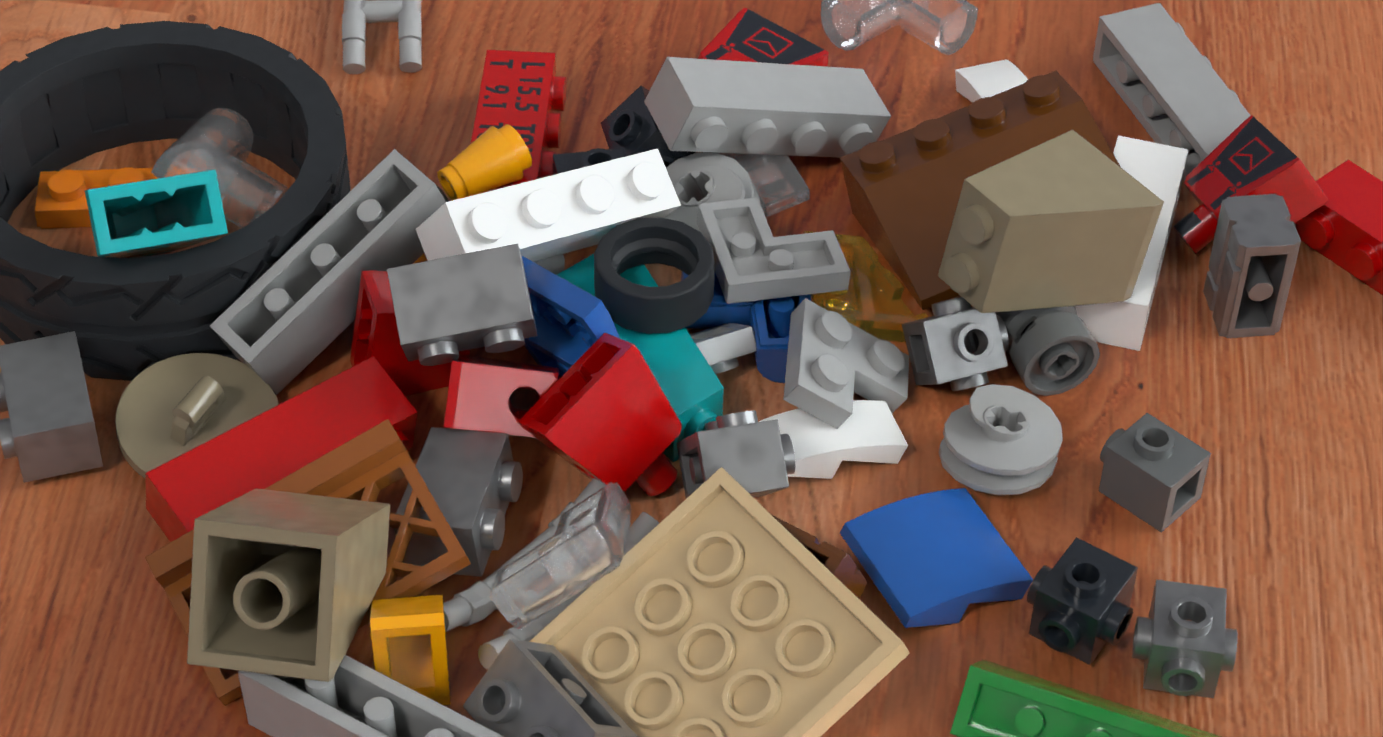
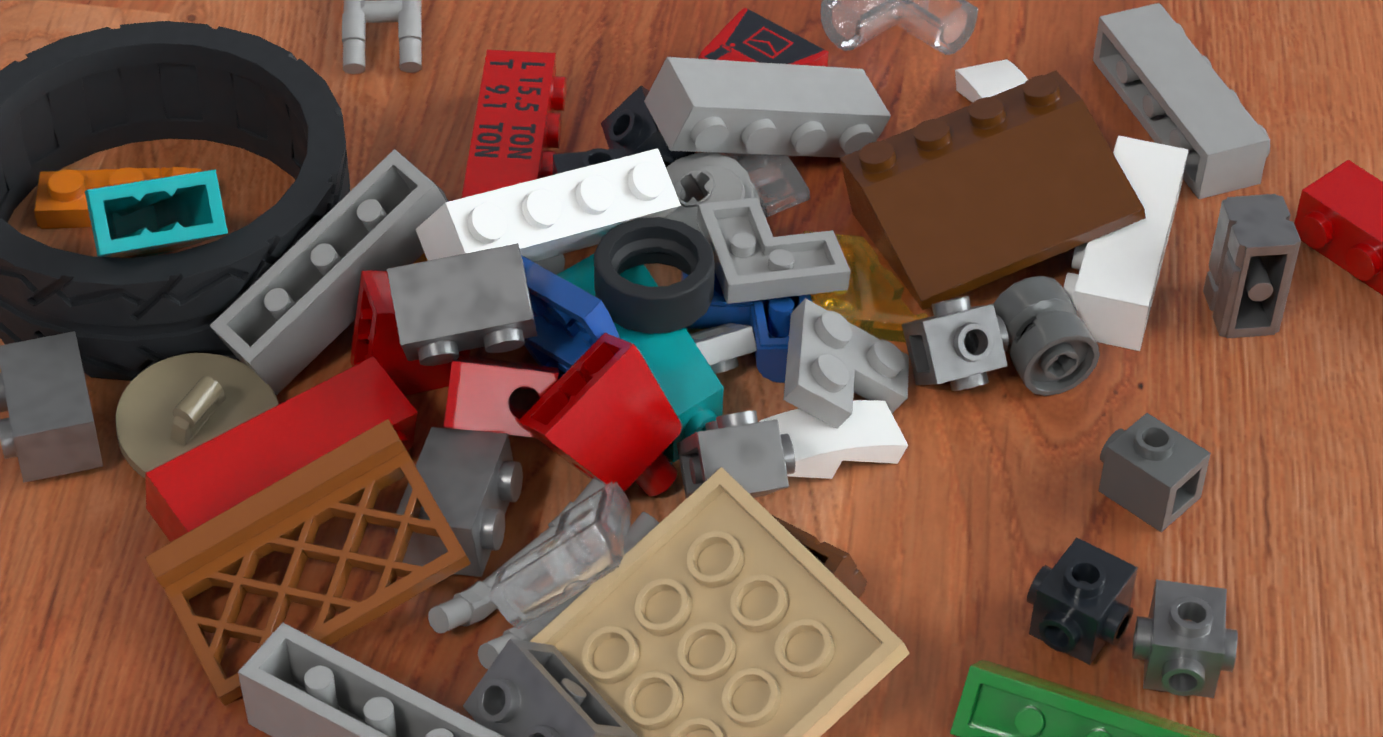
(223, 143): clear brick -> none
(284, 581): dark tan slope -> none
(412, 644): light orange slope -> none
(486, 164): light orange cone -> none
(935, 557): blue slope -> none
(1001, 441): light grey piece -> none
(1049, 230): dark tan slope -> none
(1245, 165): red torso -> none

